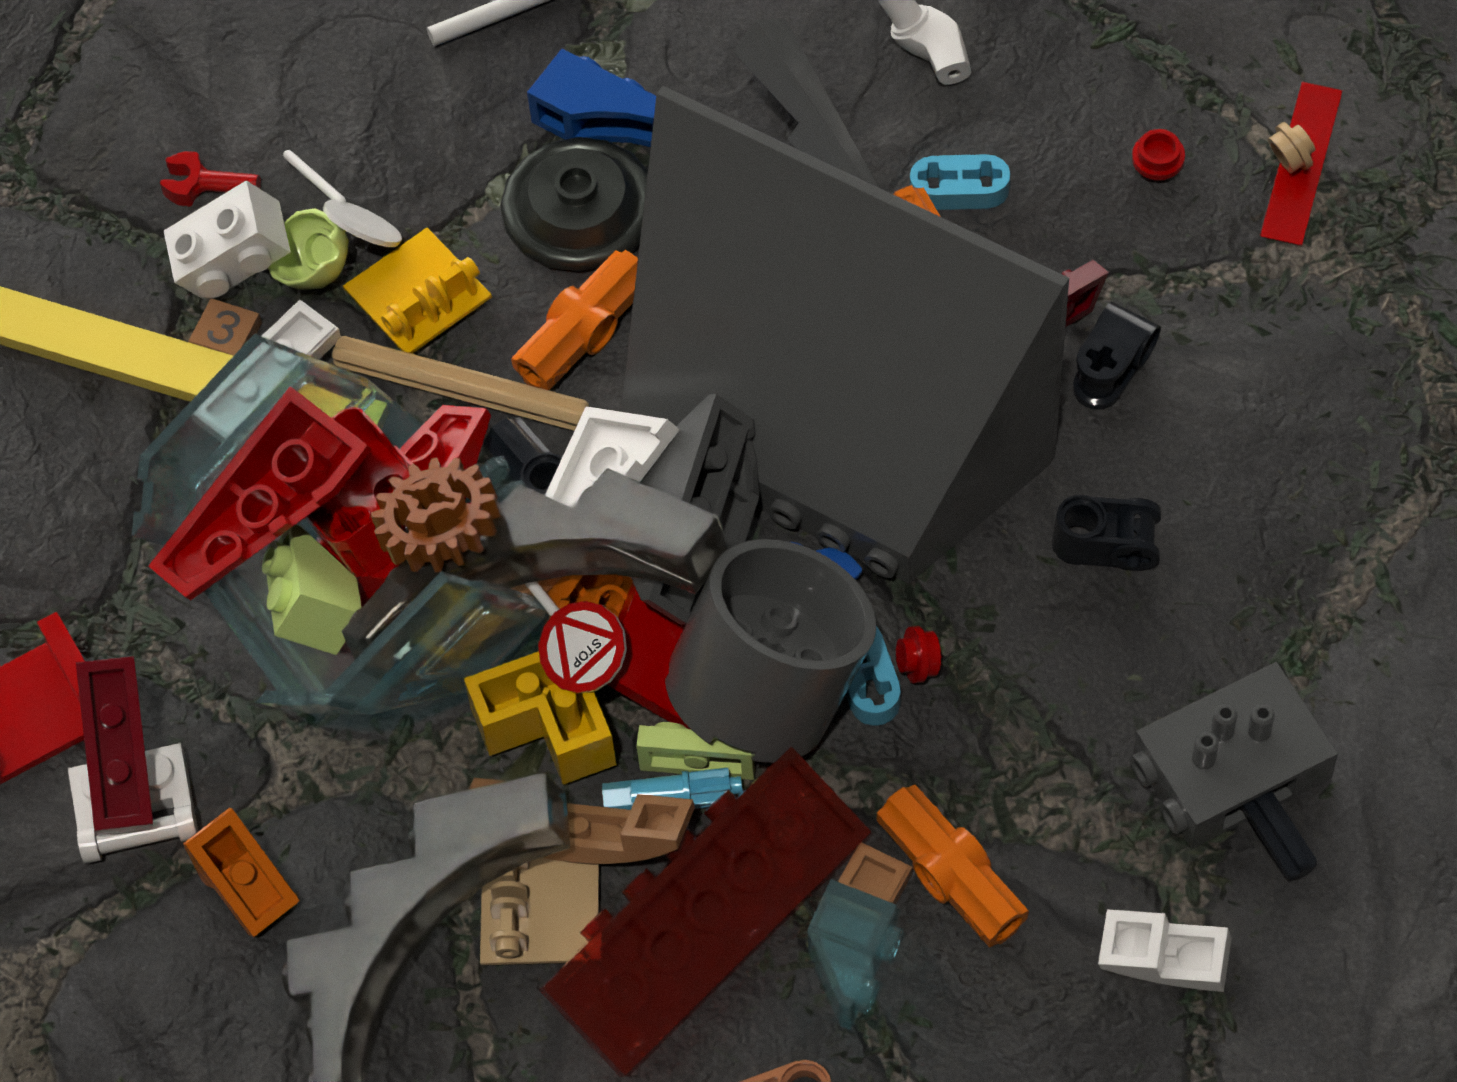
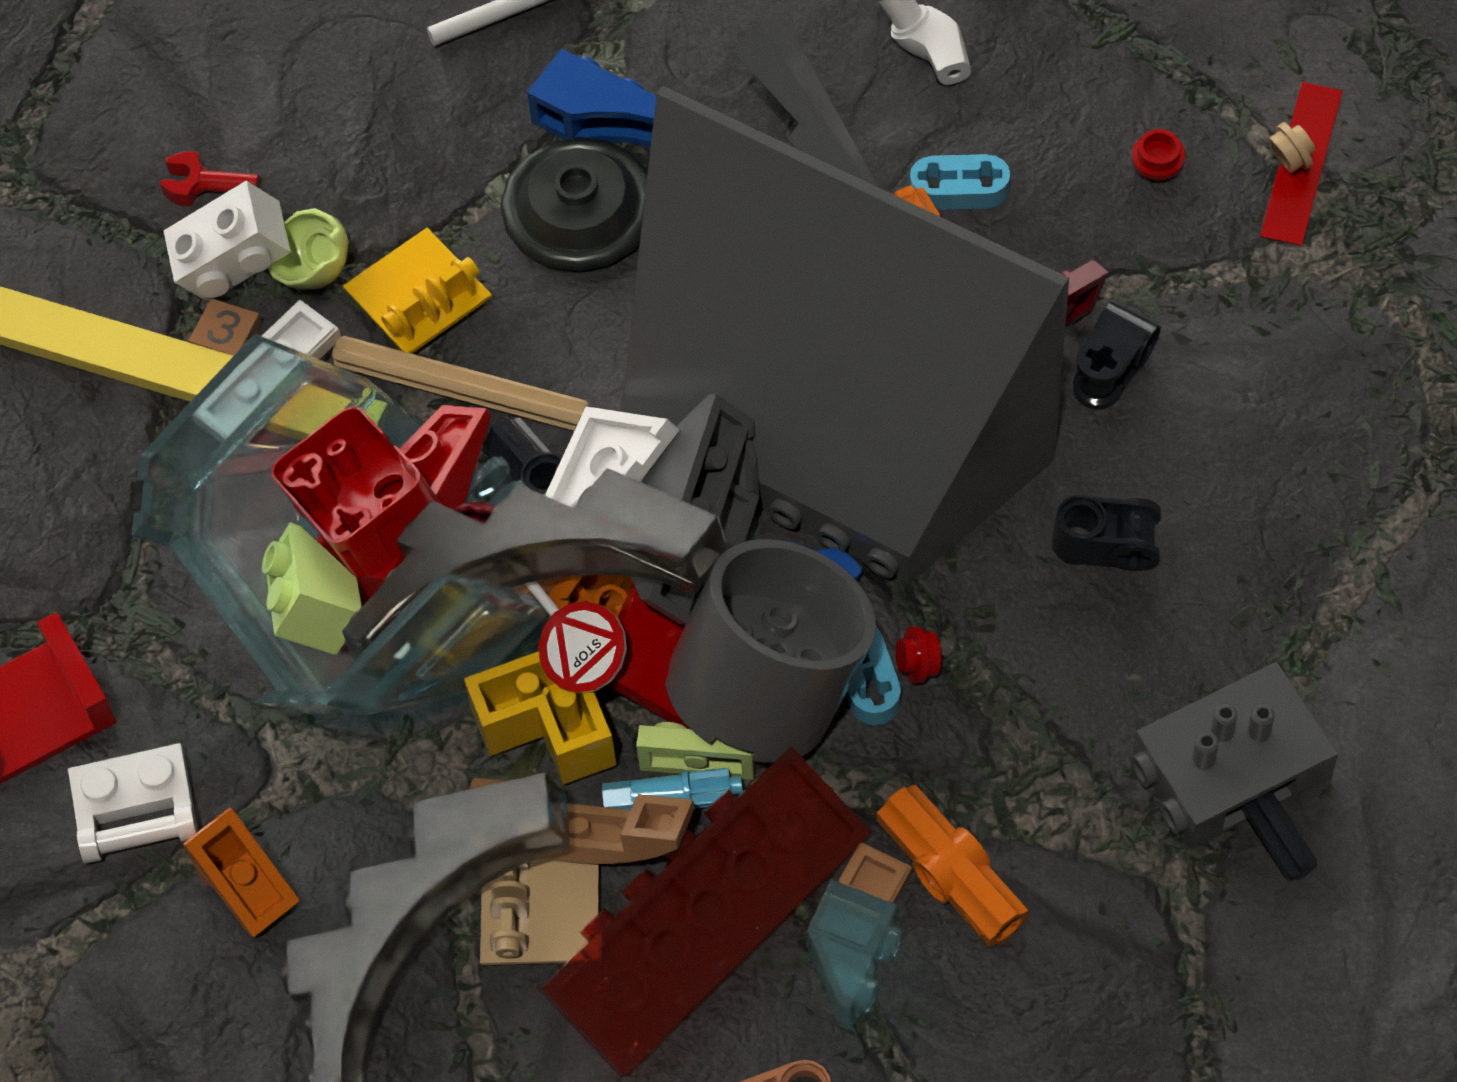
(114, 745): dark red plate -> none
(271, 484): red wedge -> none
(346, 215): white piece -> none
(436, 514): dark orange gear -> none
(578, 322): orange piece -> none
(1165, 953): white slope -> none

